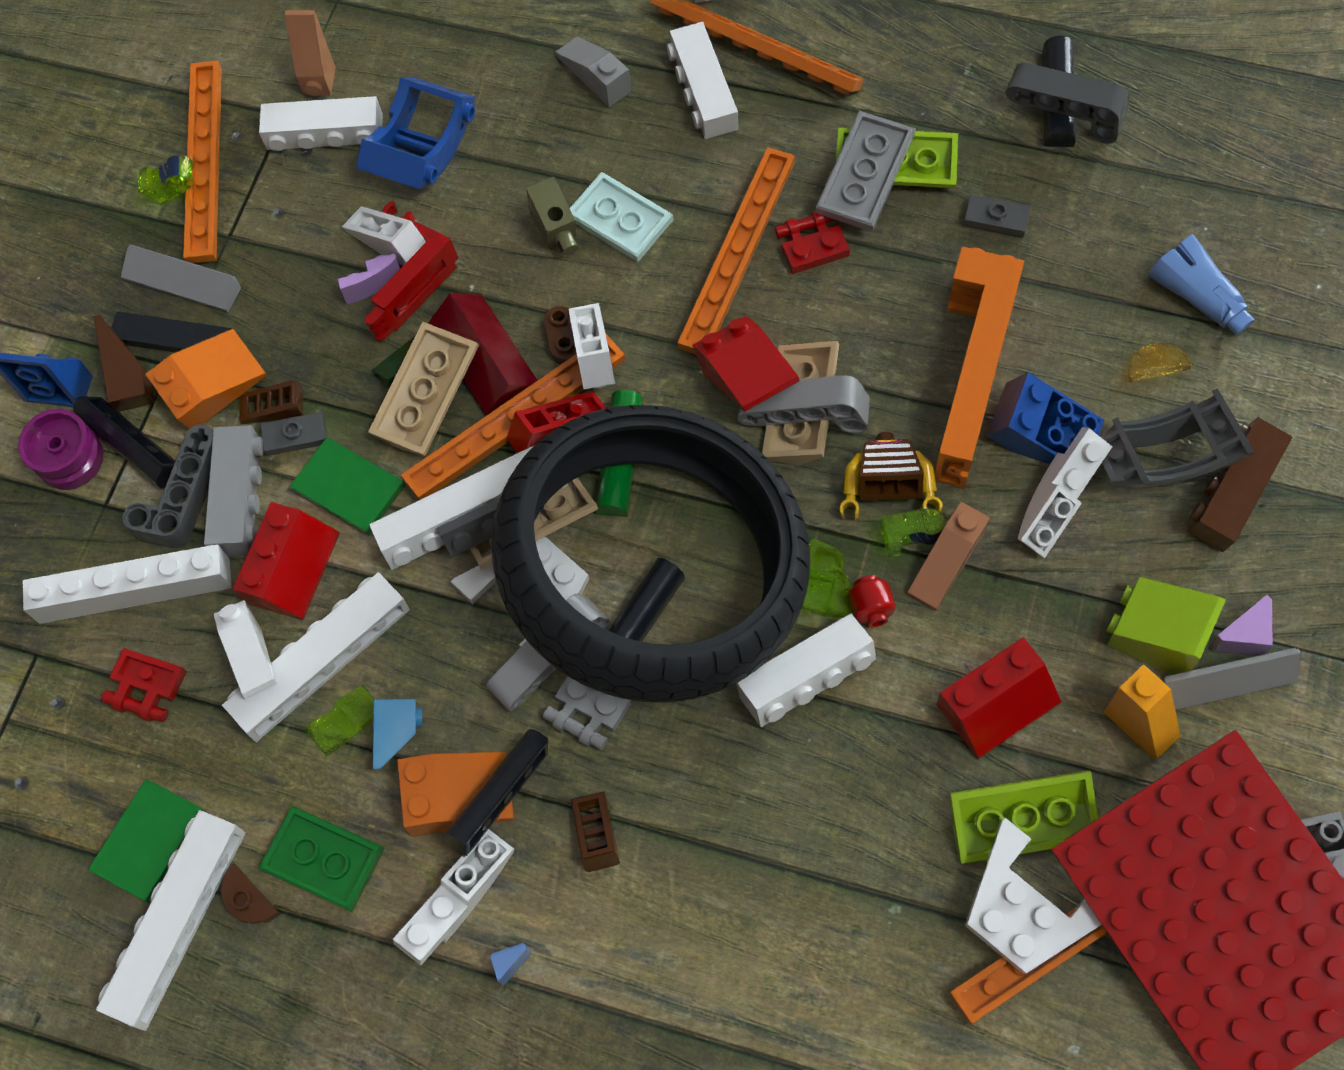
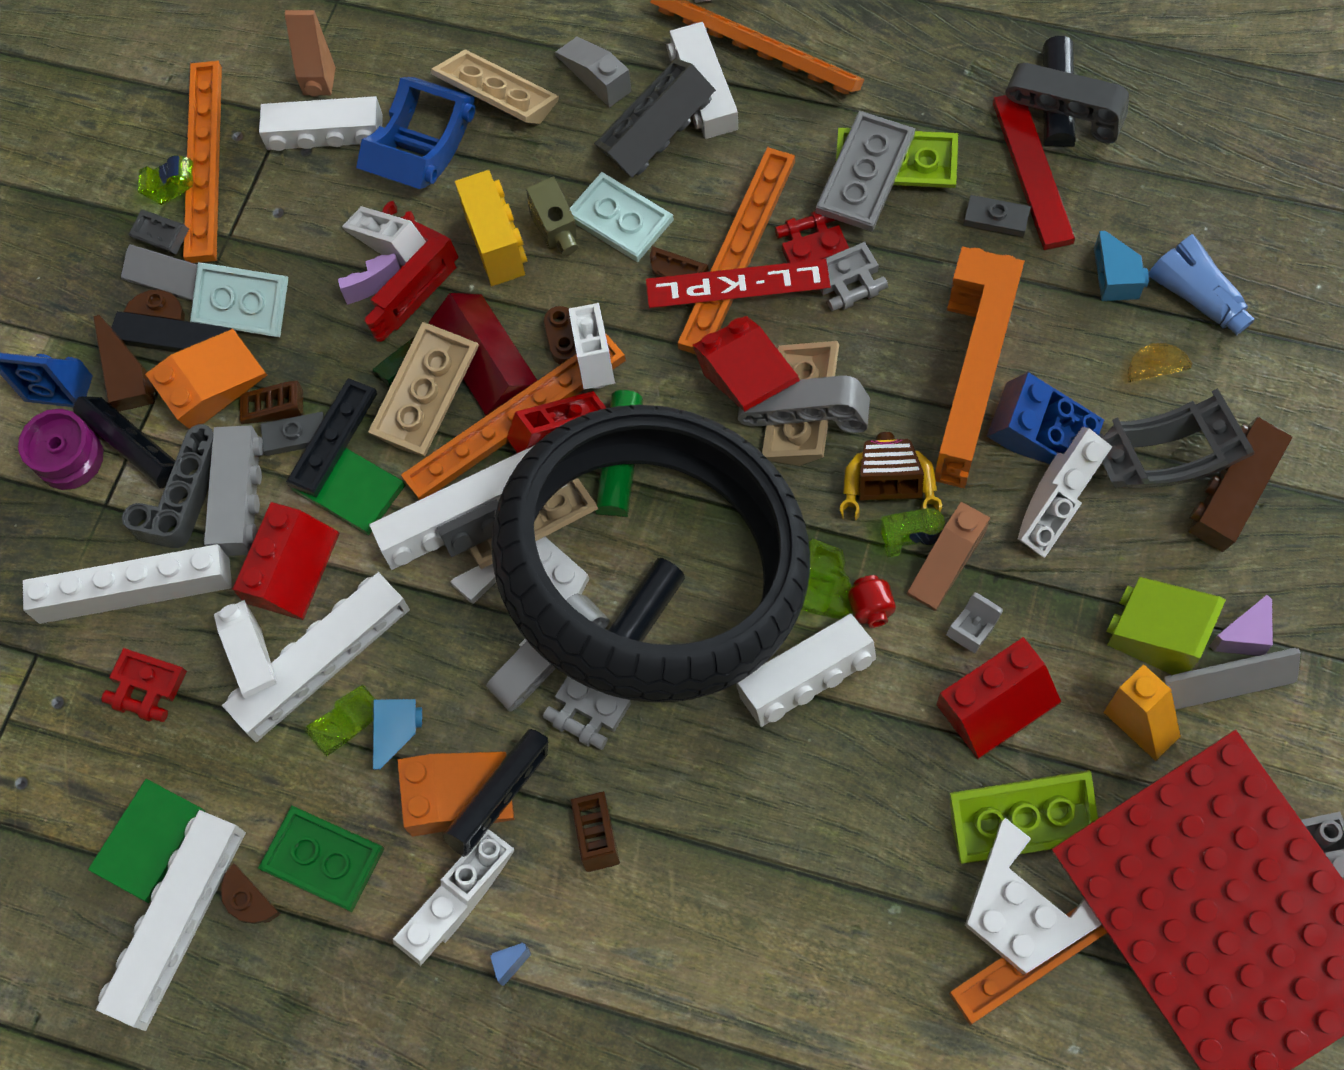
(156, 304): none -> reddish brown plate
(158, 231): none -> dark grey plate
(239, 299): none -> light aqua tile
(331, 437): none -> black tile
(492, 227): none -> yellow brick
(497, 86): none -> tan slope
(656, 117): none -> dark grey slope
(670, 264): none -> reddish brown plate
(738, 283): none -> red sticker
(850, 266): none -> light grey plate
(975, 622): none -> light grey bracket
(1034, 173): none -> red tile
(1118, 269): none -> dark azure slope

